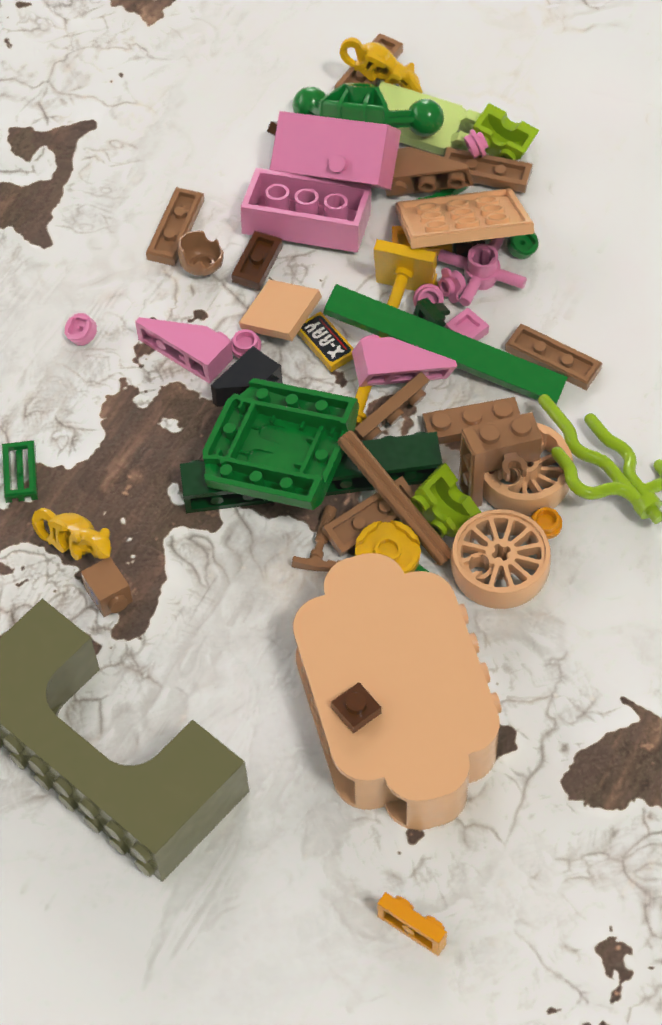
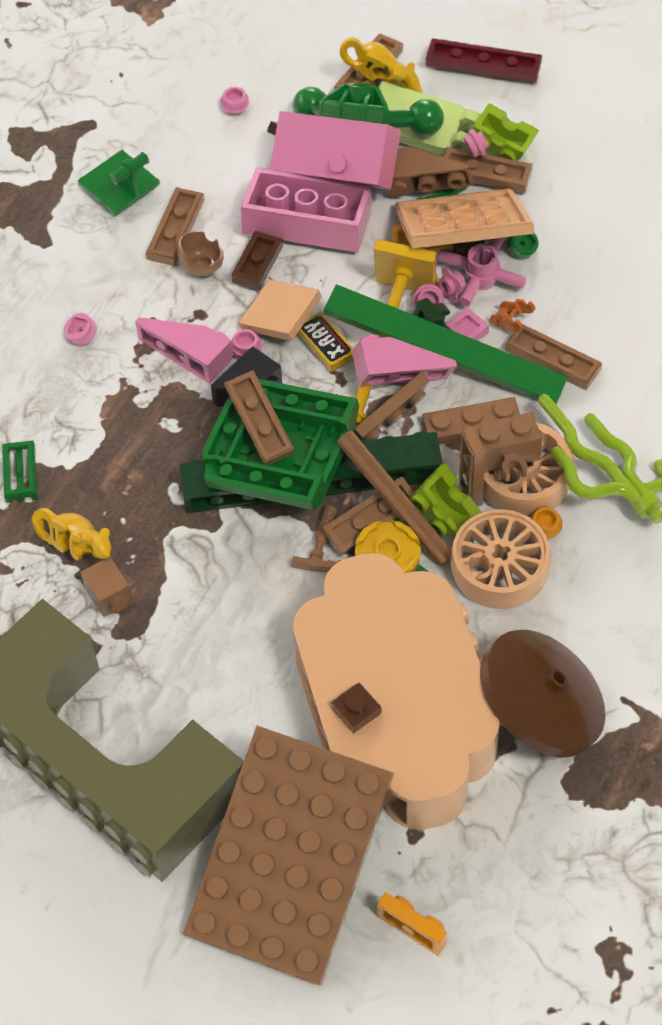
(119, 181): none -> green plate
(234, 100): none -> bright pink plate
(259, 418): none -> medium nougat tile
(288, 854): none -> medium nougat plate
(484, 60): none -> dark red plate
(512, 308): none -> orange piece
(542, 693): none -> reddish brown dish

